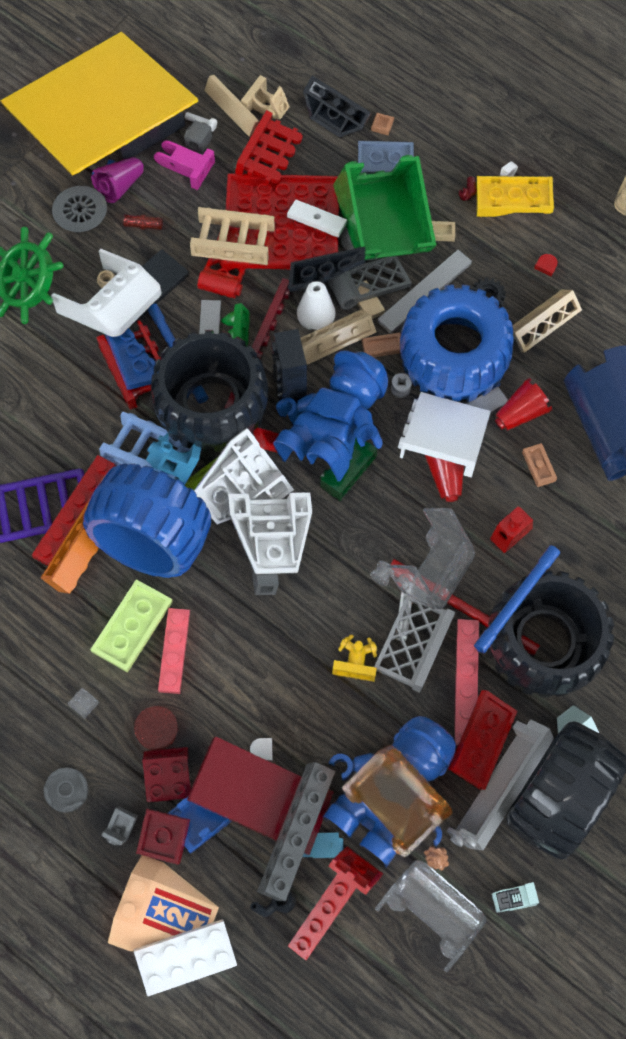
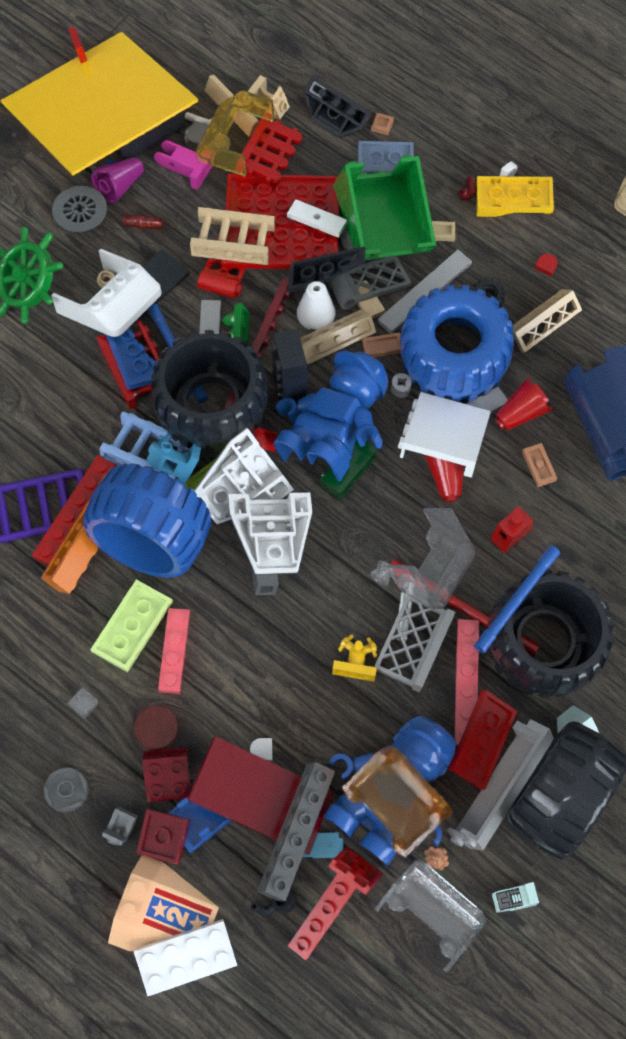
(77, 43): none -> red tile
(215, 145): none -> clear yellow windscreen

